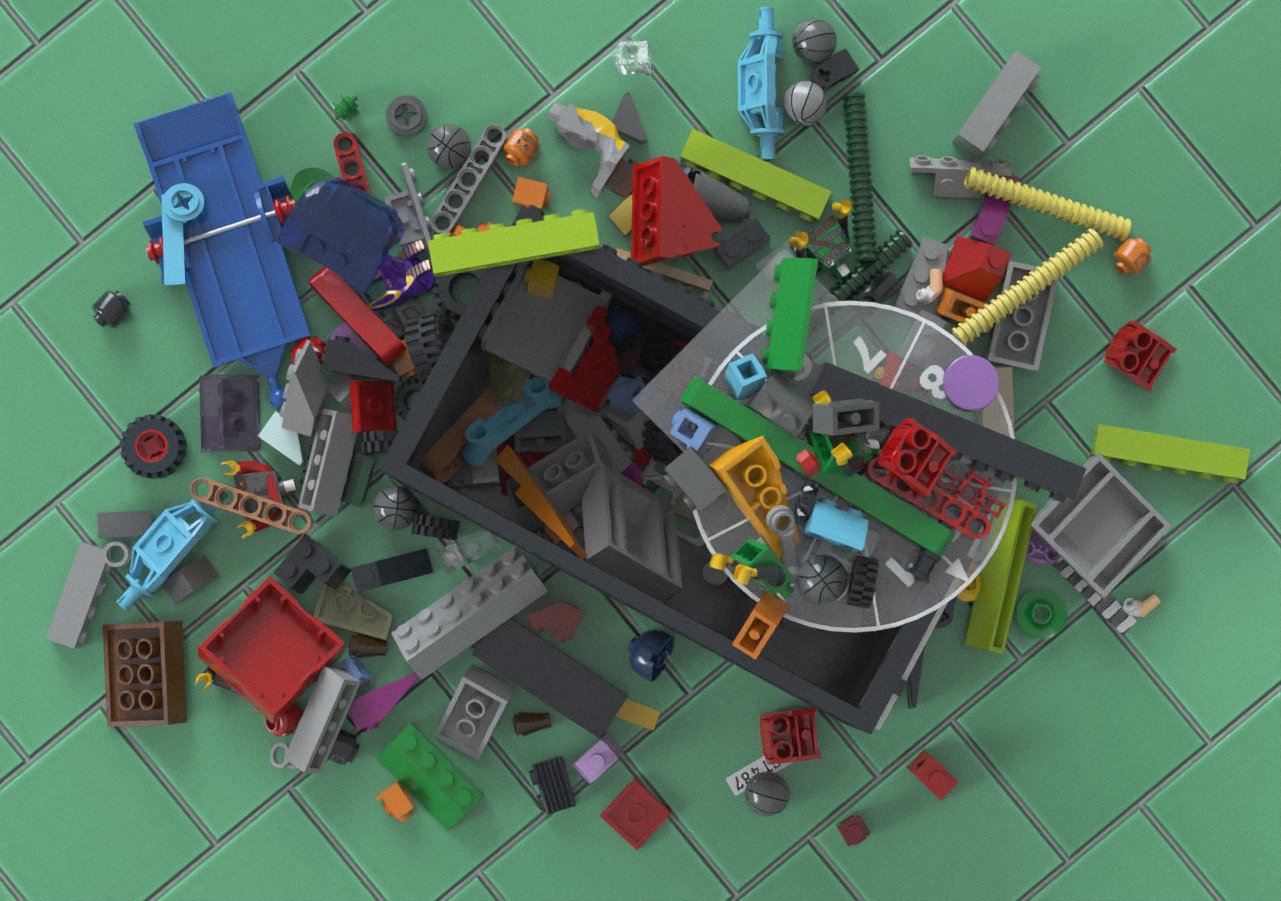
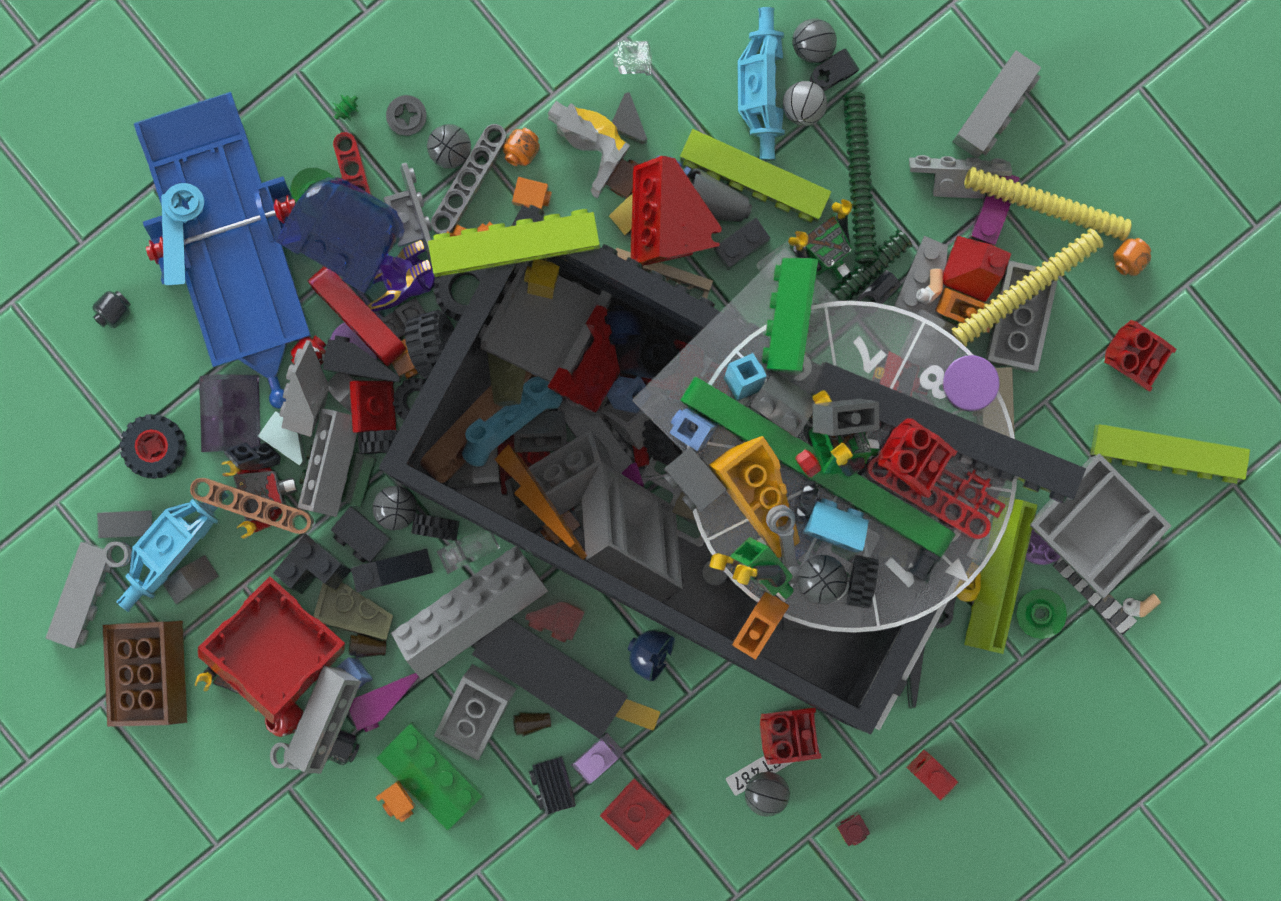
(253, 458): none -> black slope
(360, 535): none -> black brick

